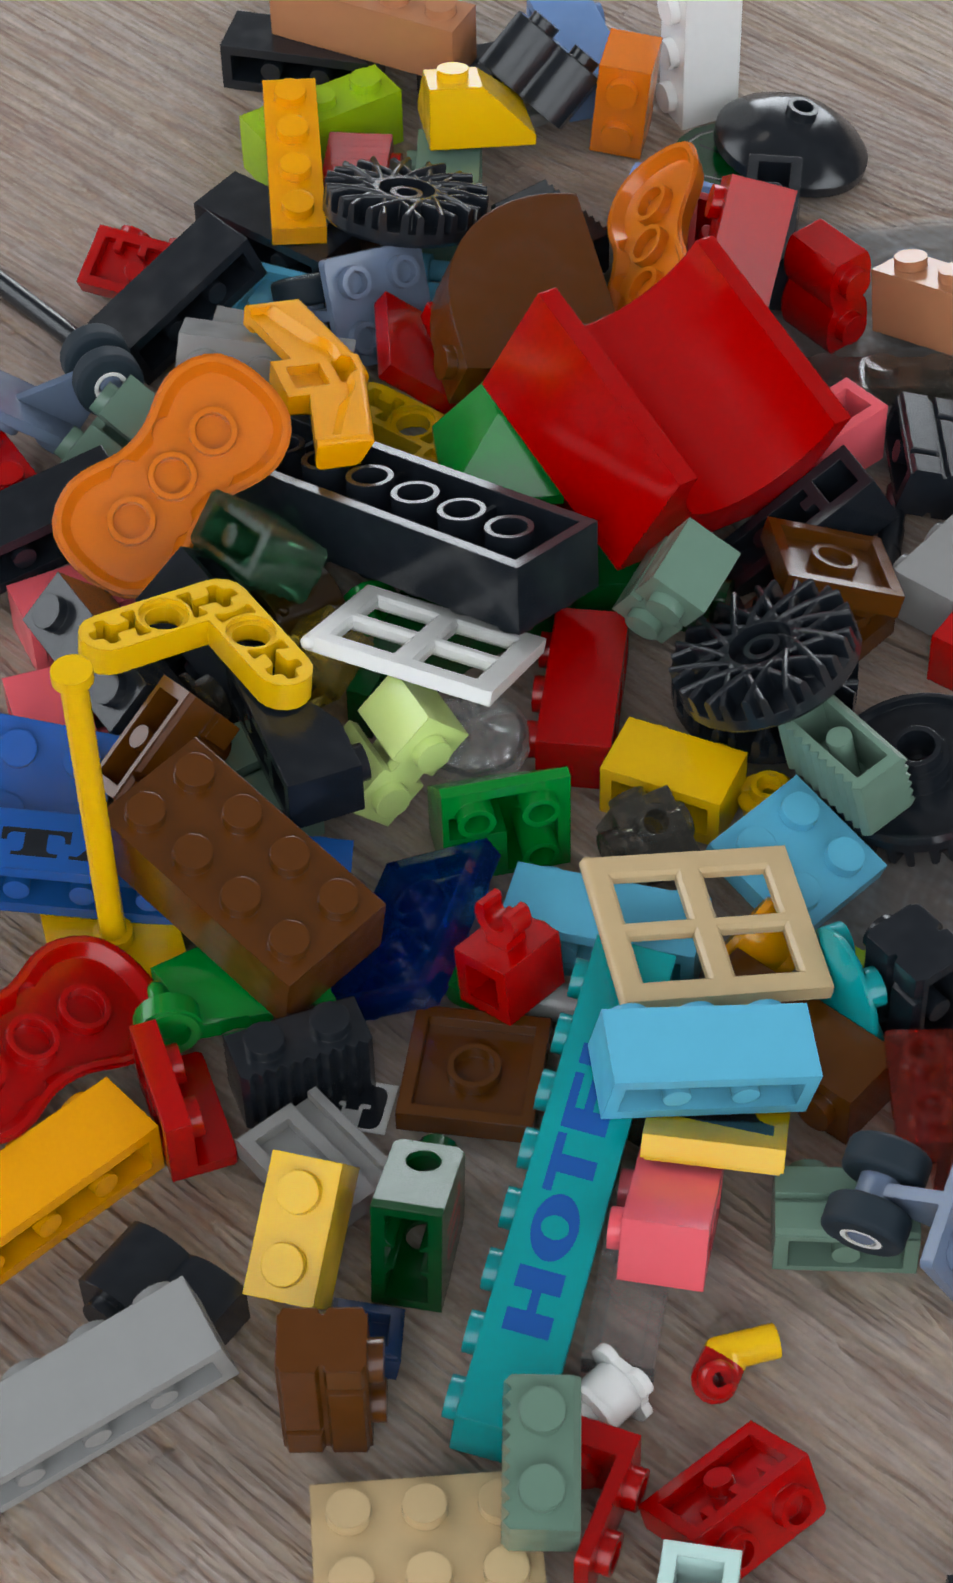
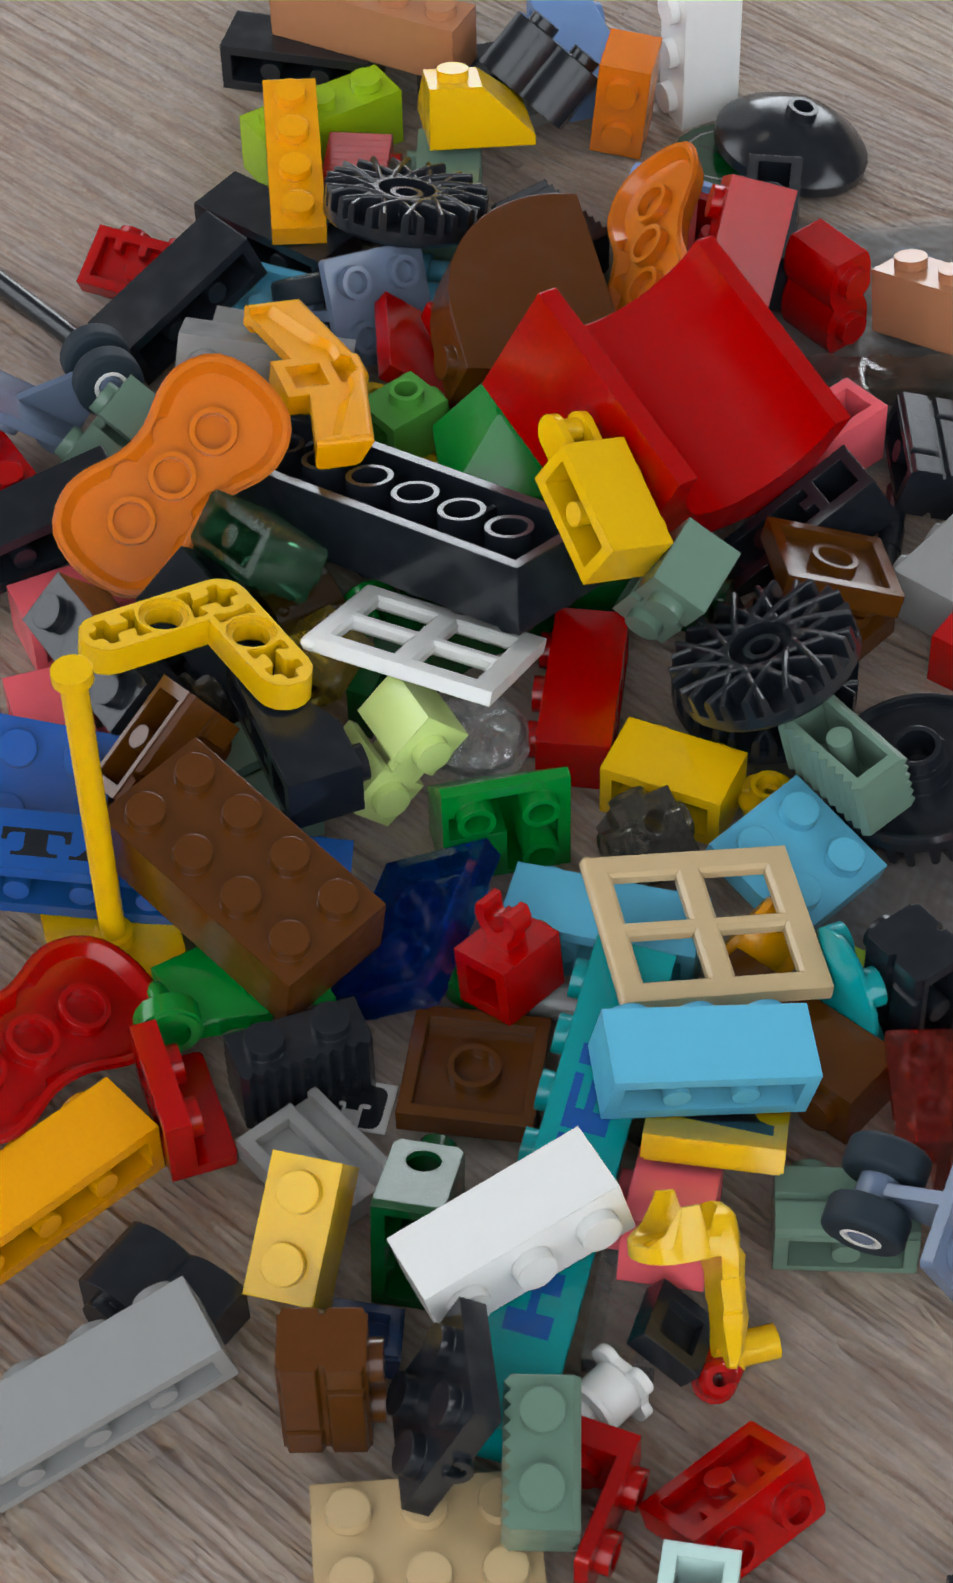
(405, 414): none -> bright green brick
(444, 1407): none -> black plate
(514, 1228): none -> white brick
(599, 500): none -> yellow brick
(671, 1332): none -> black plate
(705, 1235): none -> yellow hair

